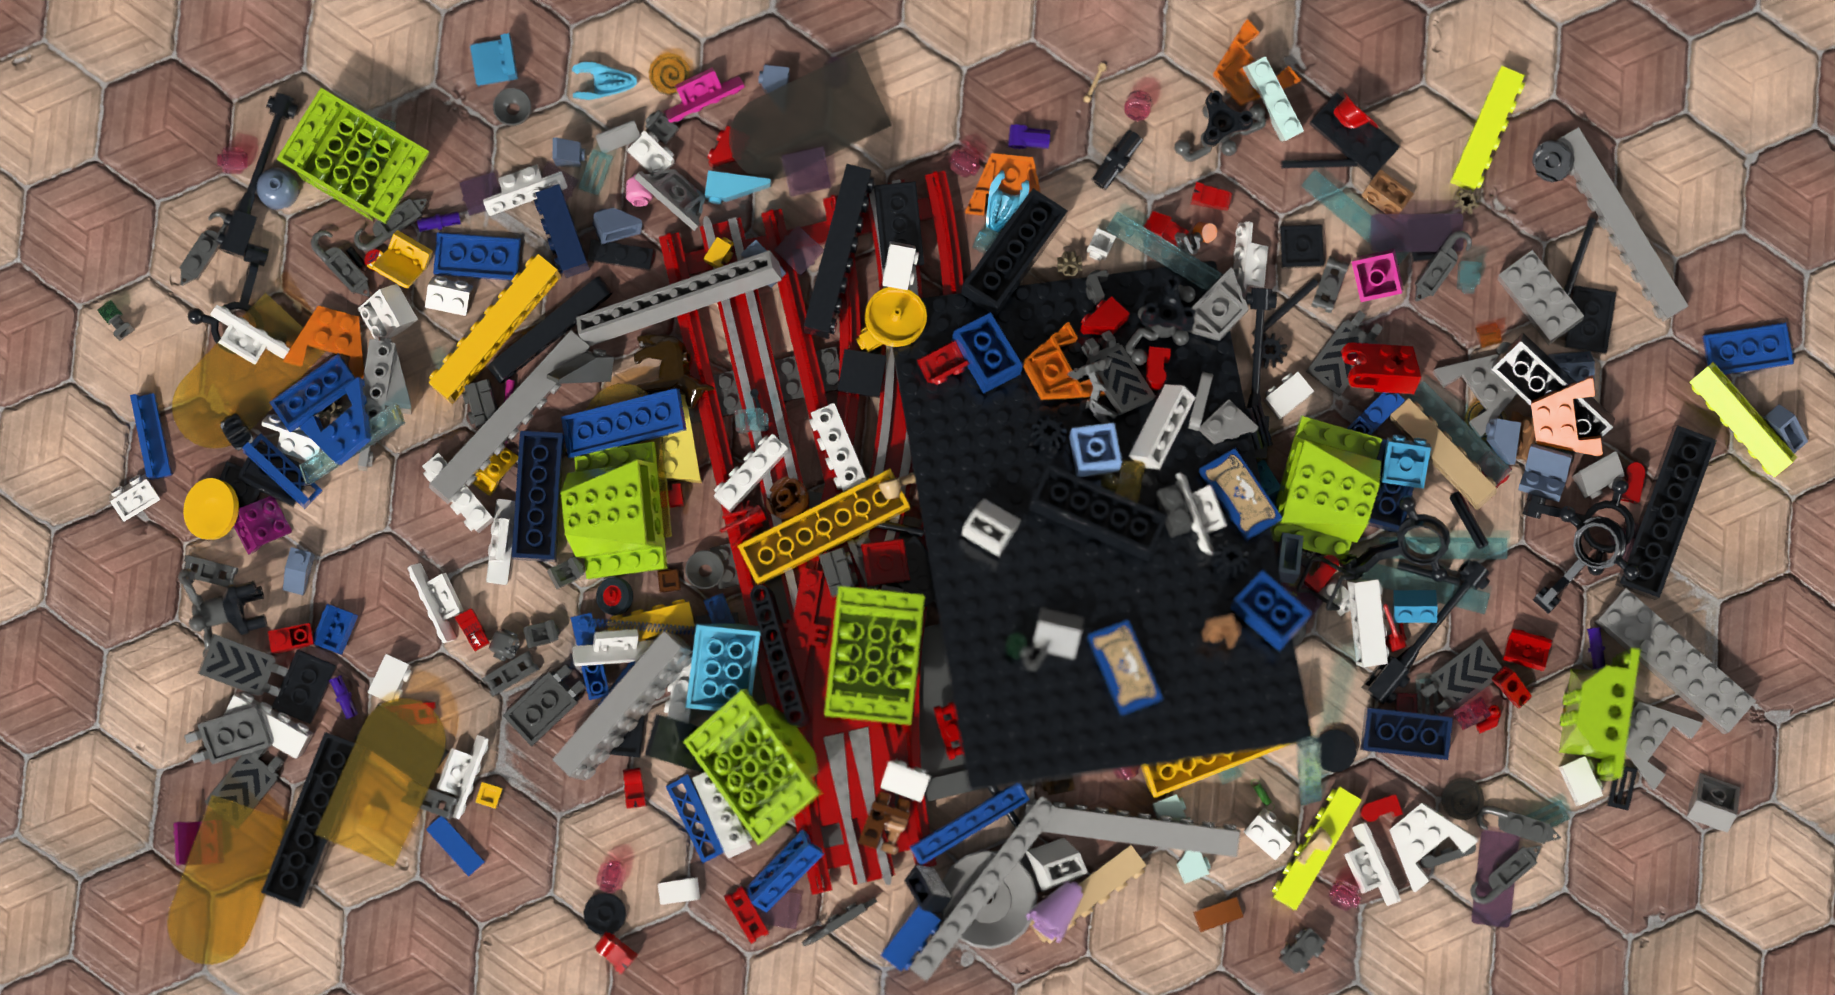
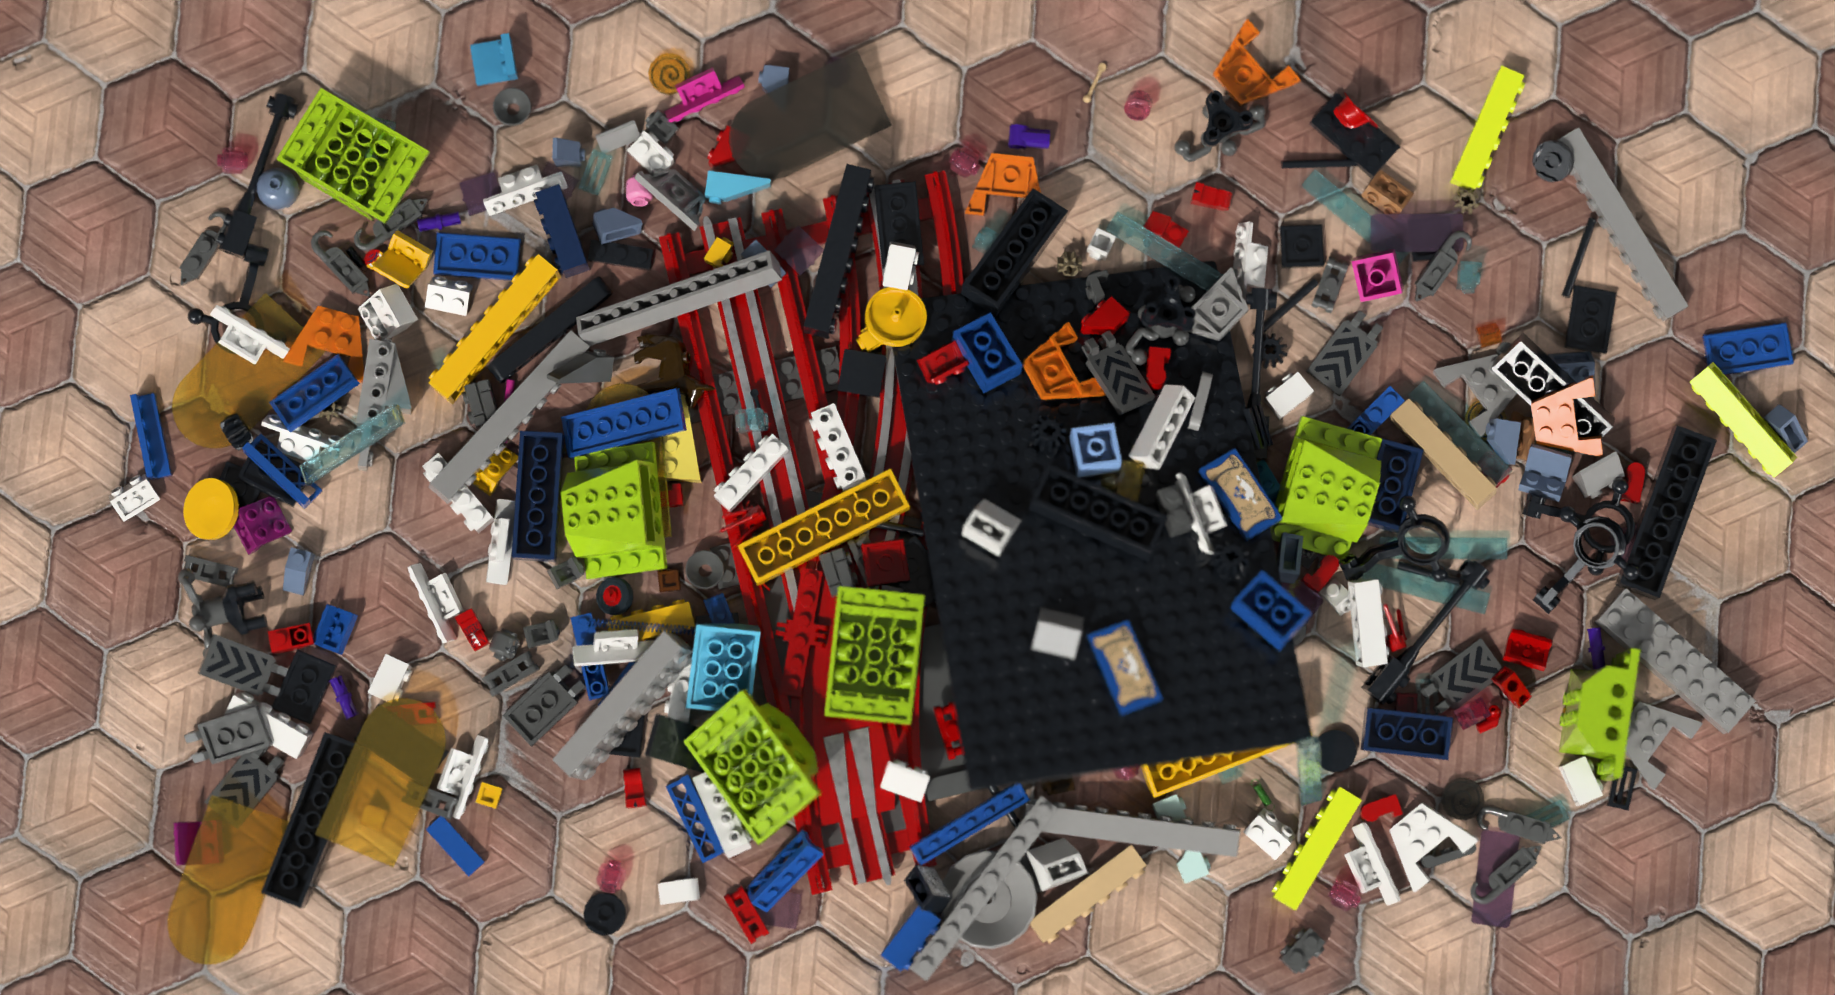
(112, 315): leg -> none
(347, 432): blue wing -> none
(606, 80): medium azure animal -> none
(615, 951): red leg -> none
(772, 648): black beam -> none
(787, 498): reddish brown cylinder -> none
(806, 171): clear purple tile -> none
(837, 921): dark grey plate -> none
(885, 818): reddish brown hips -> none
(892, 487): tan bar -> none
(1003, 205): medium azure animal -> none
(1017, 647): leg -> none
(1056, 911): lavender cone -> none
(1099, 410): dark grey piece -> none
(1117, 159): black piece -> none
(1202, 232): leg -> none
(1218, 914): dark orange slope -> none
(1222, 627): medium nougat bracket -> none
(1227, 423): light grey wing -> none
(1267, 85): light aqua arch -> none
(1319, 840): tan bar -> none
(1330, 605): black piece -> none
(1382, 367): red brick -> none
(1406, 461): dark azure plate -> none
(1415, 606): dark azure brick -> none
(1469, 520): black axle -> none
(1540, 297): light grey brick -> none
(1714, 803): light grey slope -> none

